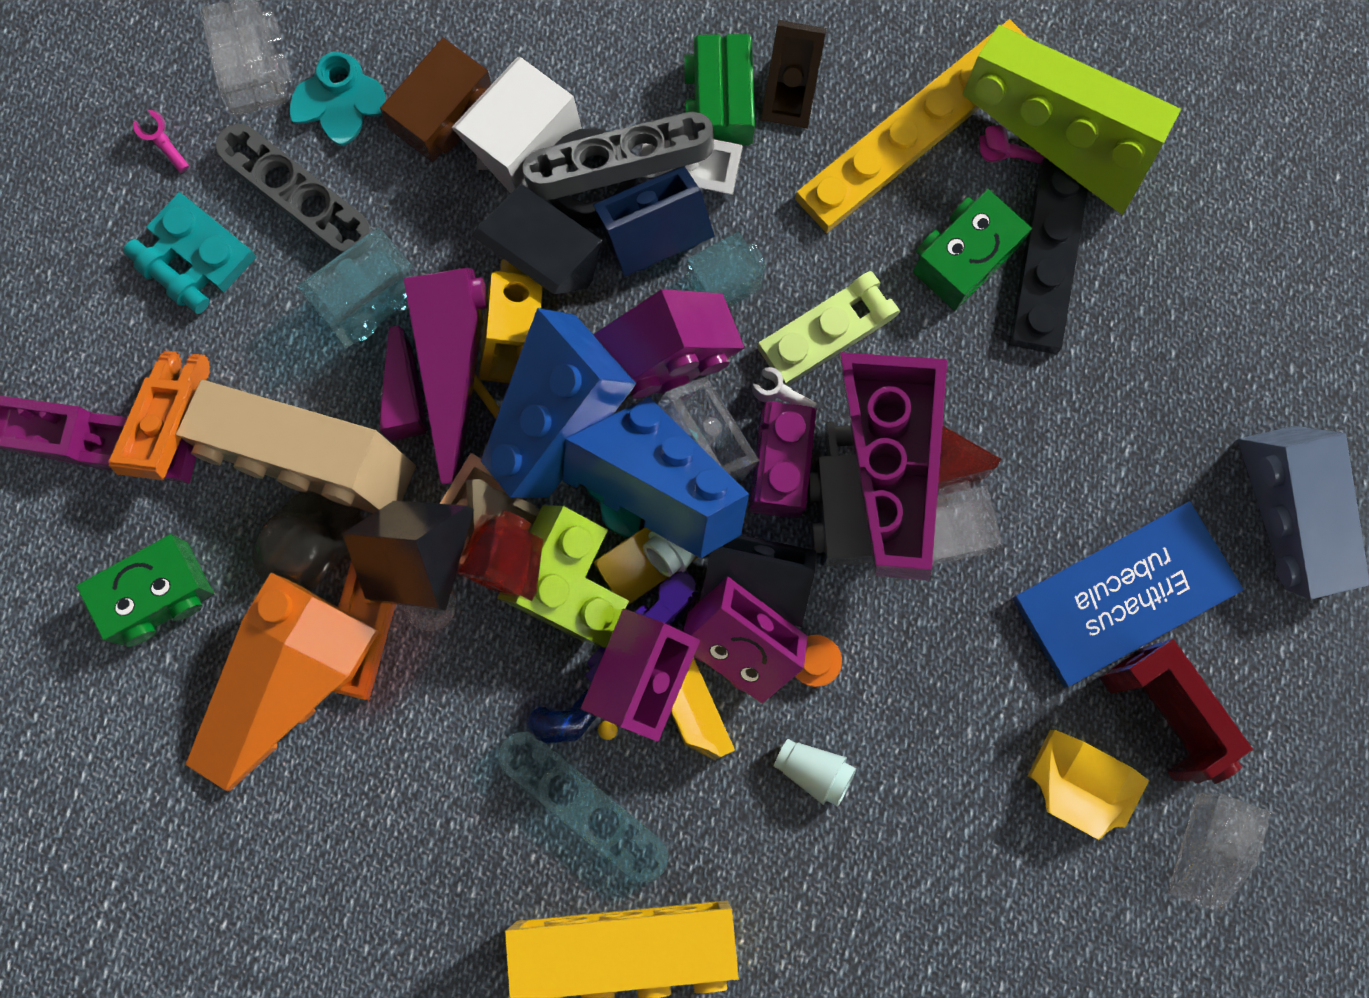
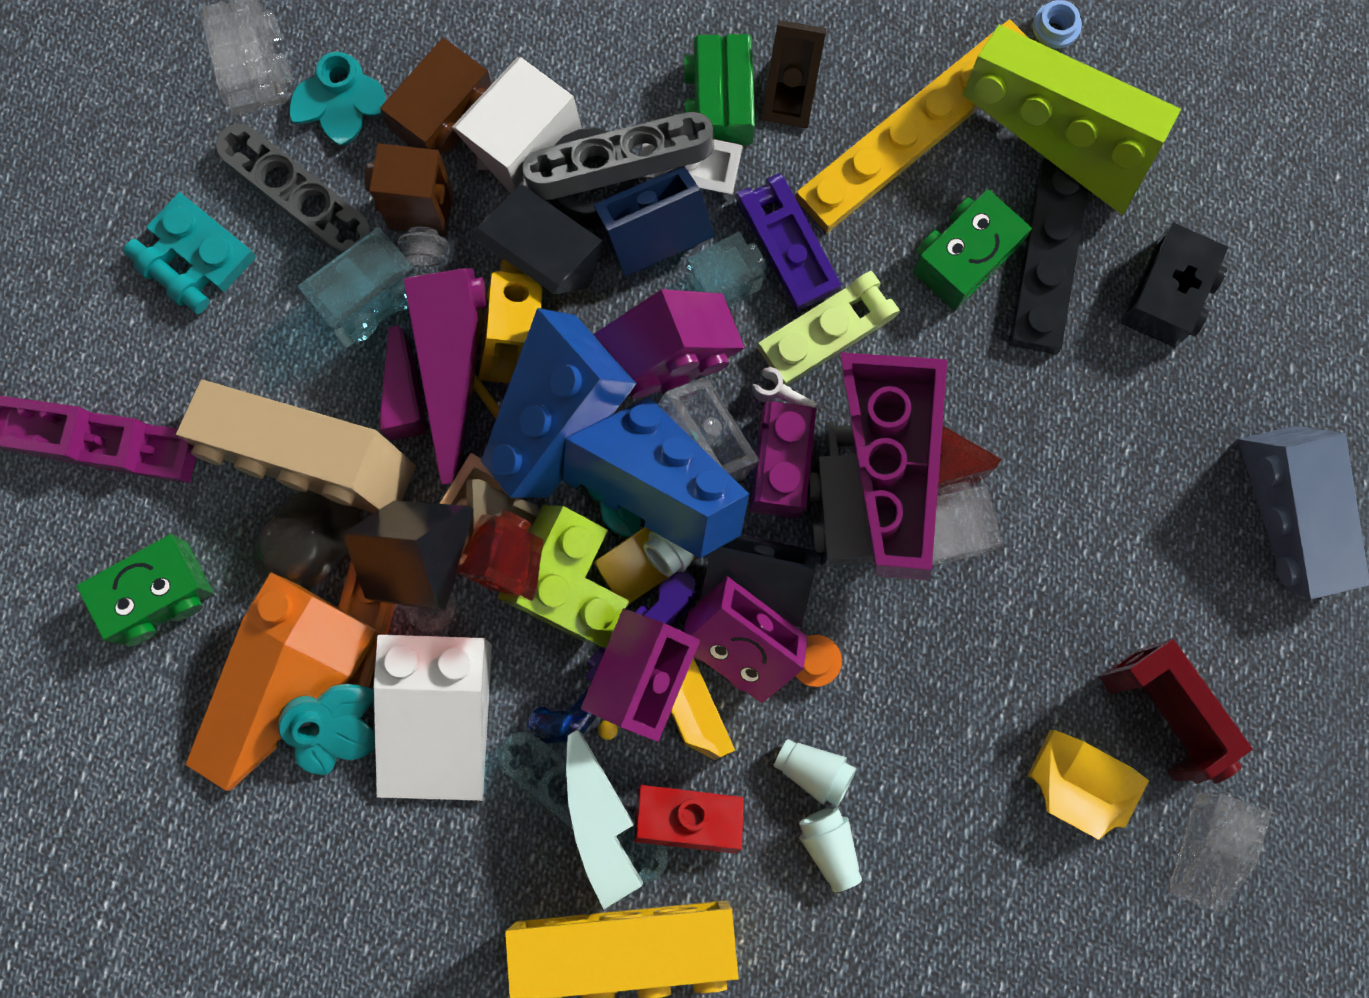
(151, 428): orange hinge -> none
(162, 141): dark pink hand -> none
(335, 730): none -> teal plate
(410, 187): none -> reddish brown brick
(422, 246): none -> clear plate
(431, 716): none -> white slope
(596, 822): none -> light aqua slope
(689, 819): none -> red plate
(789, 242): none -> dark purple plate
(832, 848): none -> light aqua cone
(996, 147): dark pink hand -> none
(1063, 14): none -> light blue plate
(1127, 594): blue tile -> none
(1176, 260): none -> black brick

